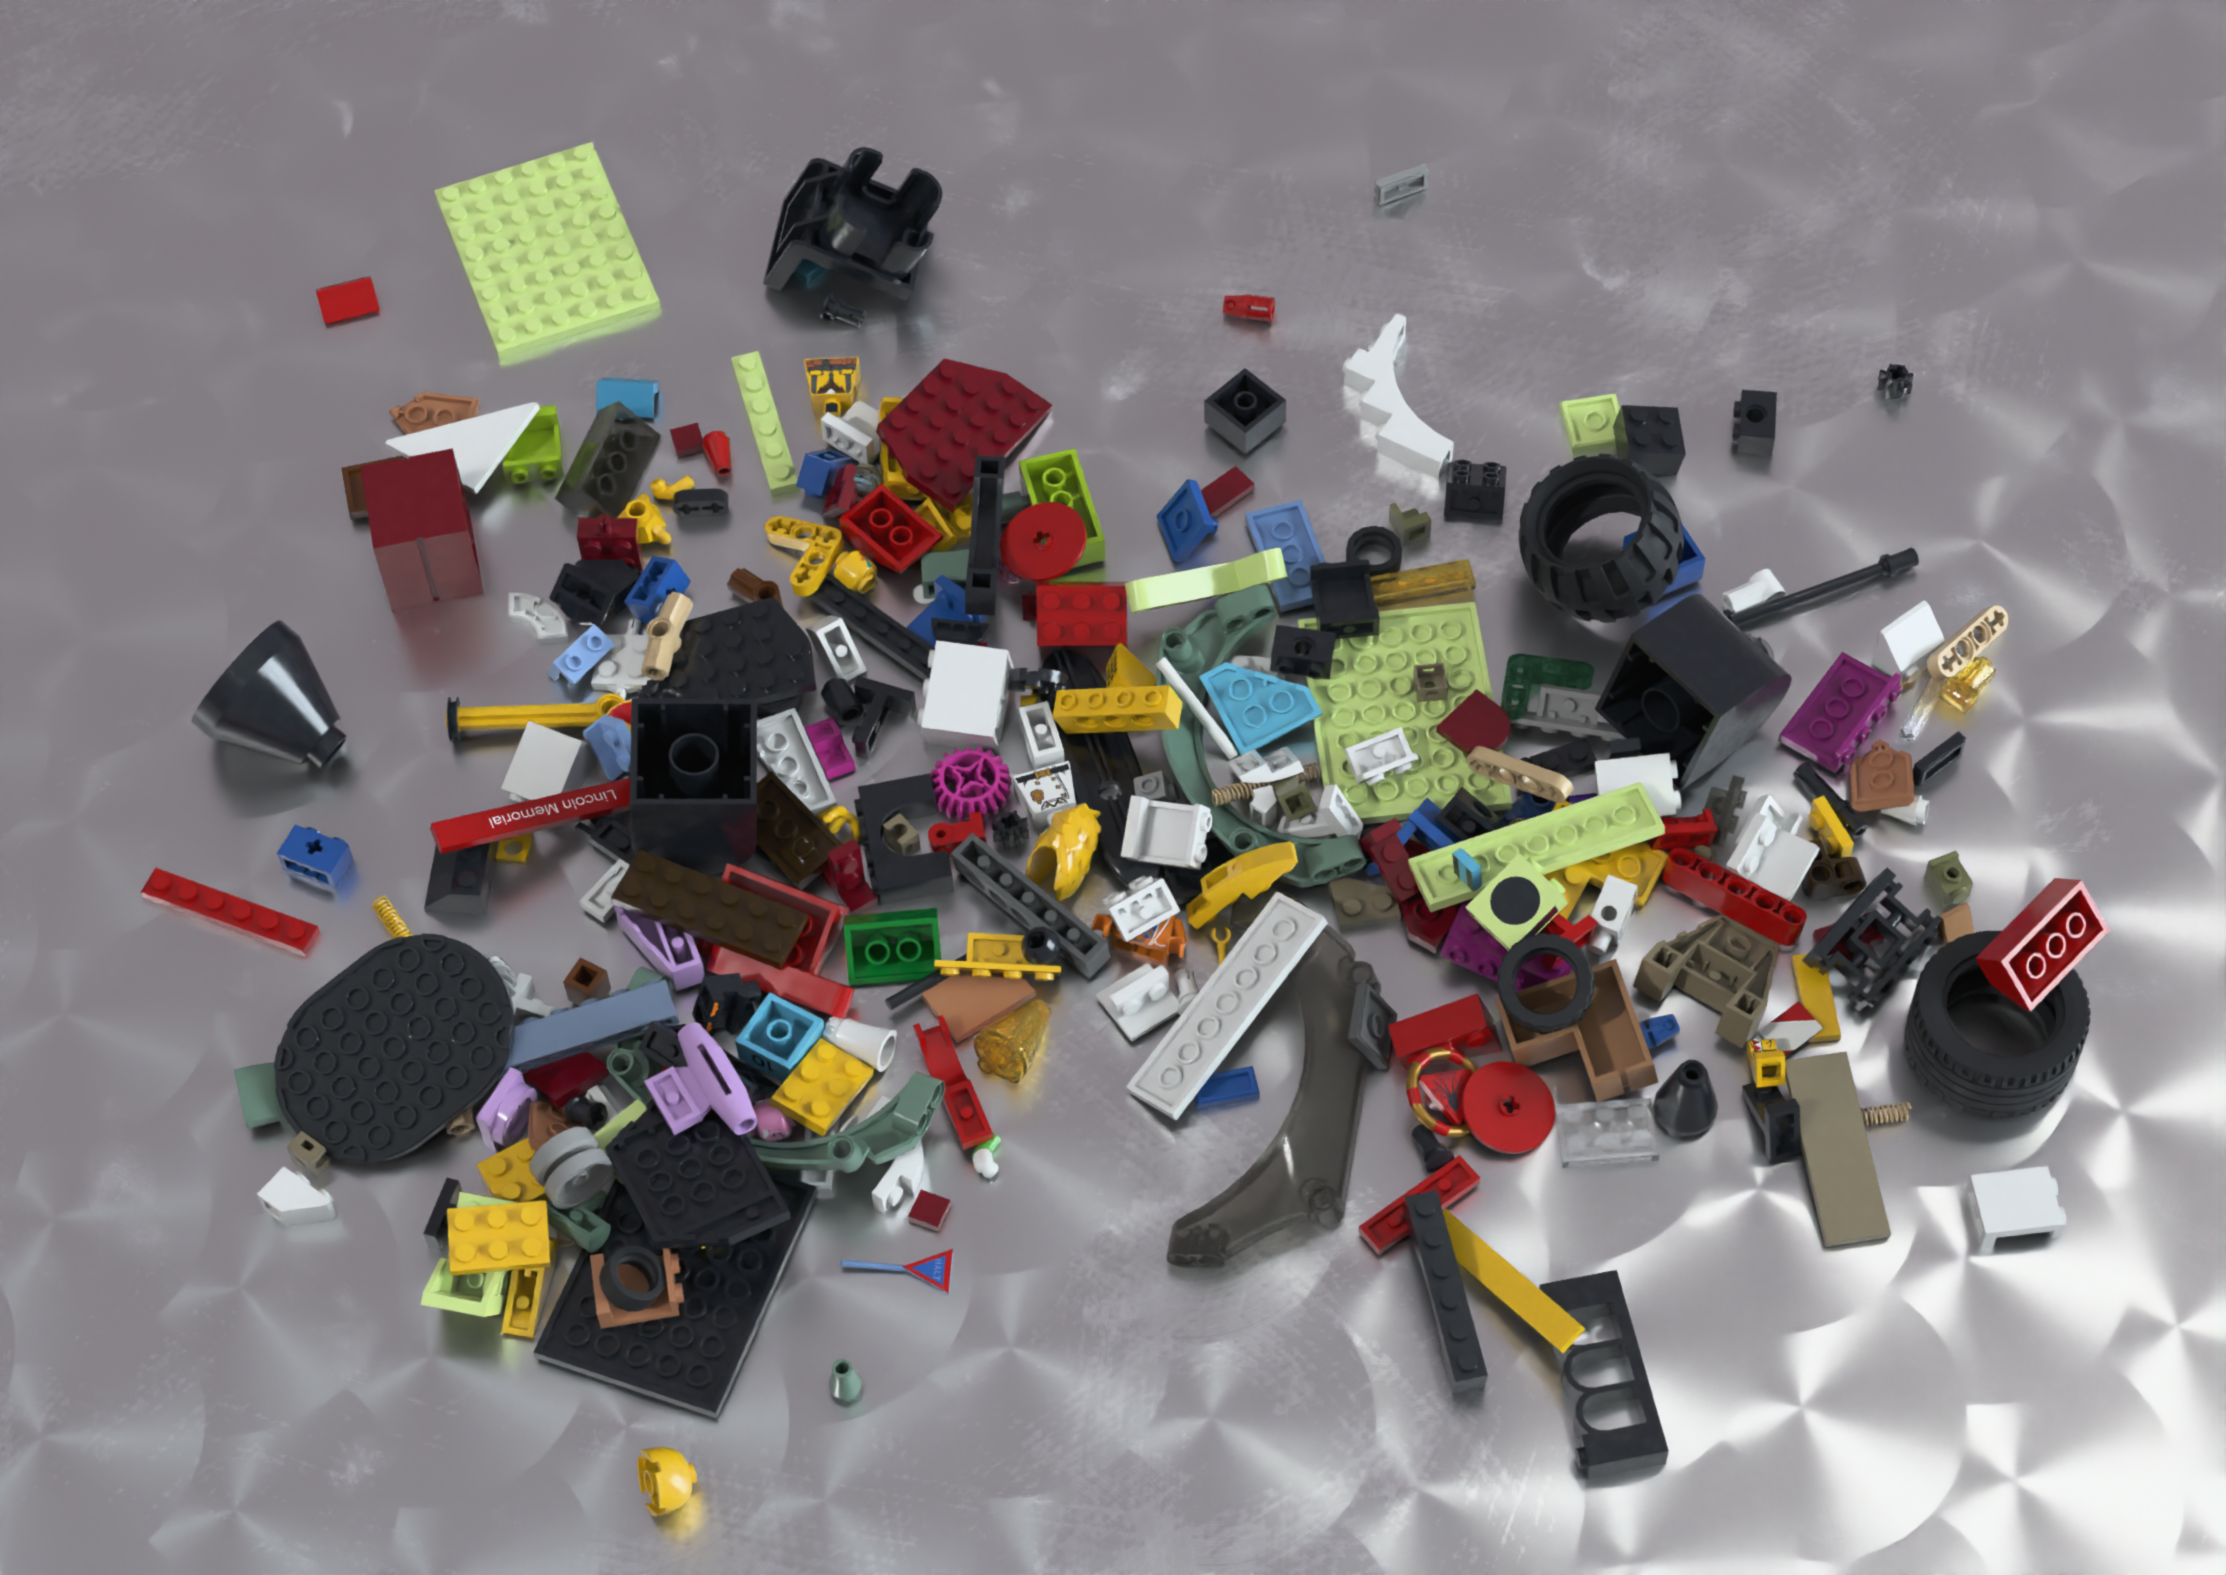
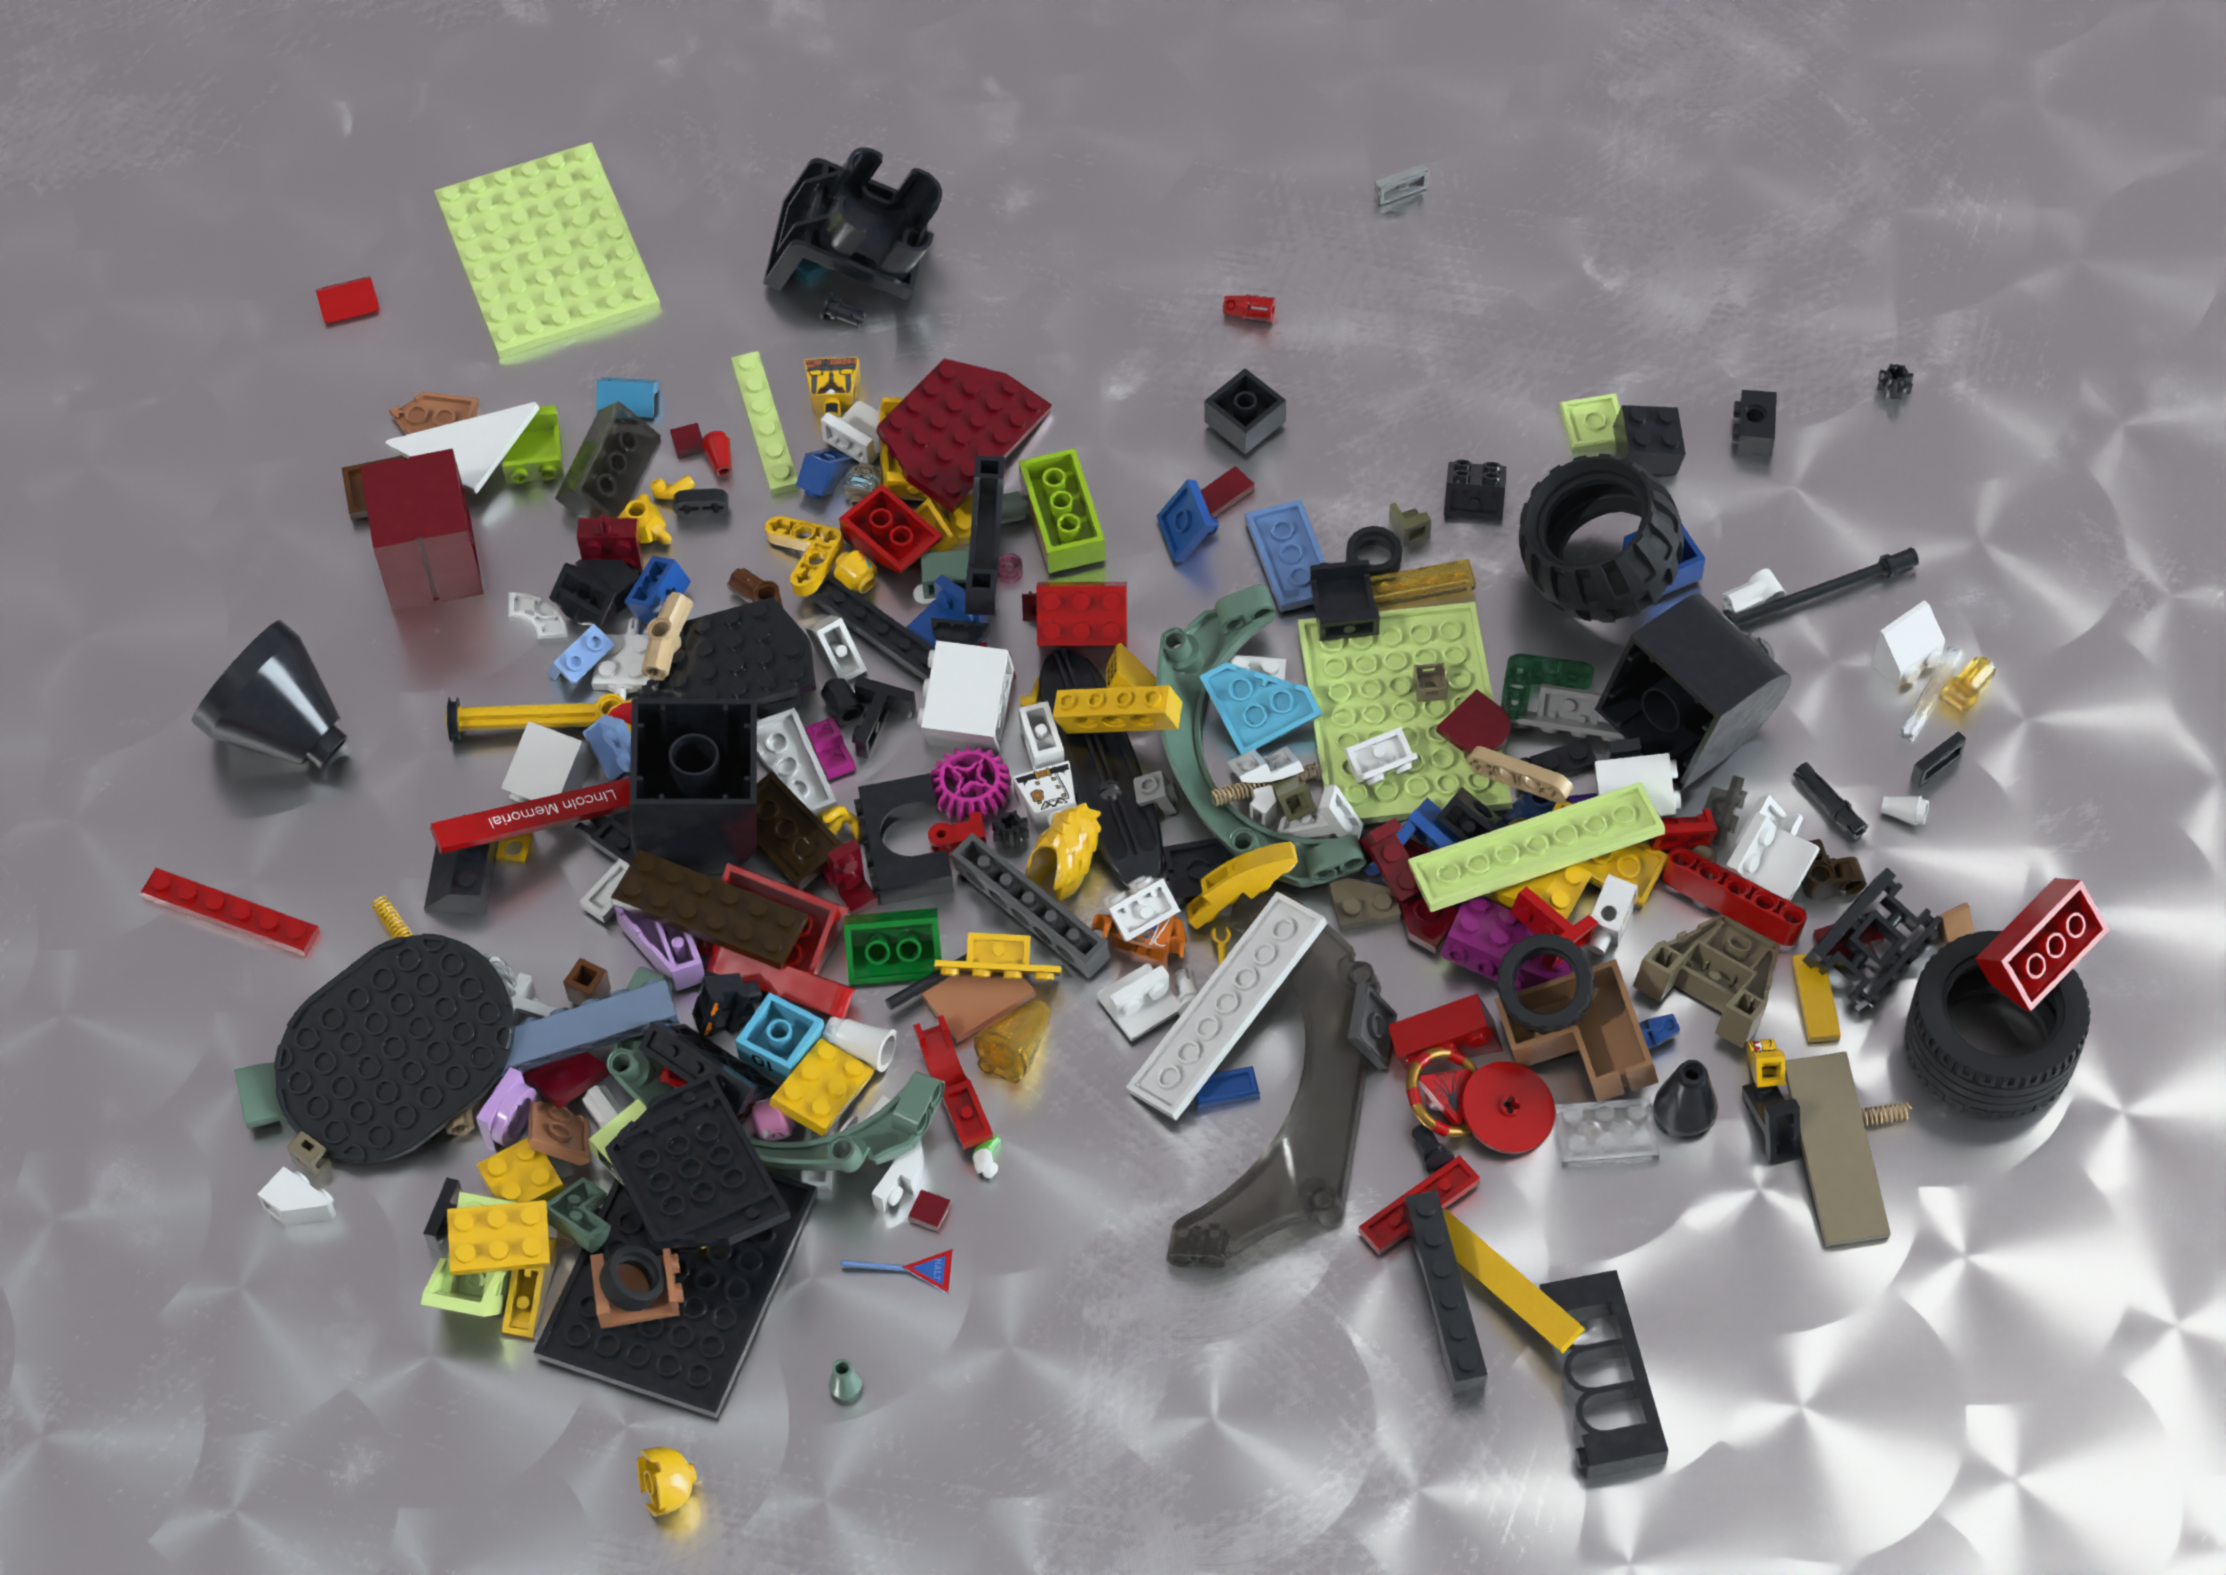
(315, 856): blue brick -> none
(571, 1167): light grey wheel -> none
(582, 1111): black bush -> none
(707, 1083): lavender plate -> none
(841, 495): dark red hinge -> none
(903, 838): dark tan piece -> none
(1022, 542): red piece -> none
(1040, 946): black piece -> none
(1041, 681): black plate -> none
(1166, 833): white panel -> none
(1197, 708): white bar -> none
(1205, 582): yellowish green beam -> none
(1293, 641): black brick -> none
(1400, 431): white arch -> none
(1467, 869): medium azure tile -> none
(1517, 902): yellowish green brick -> none
(1791, 1028): white sticker -> none
(1831, 829): yellow plate -> none
(1840, 712): magenta bracket -> none
(1881, 779): nougat tile -> none
(1948, 879): olive brick -> none
(1969, 644): tan beam -> none
(2014, 1204): white panel -> none

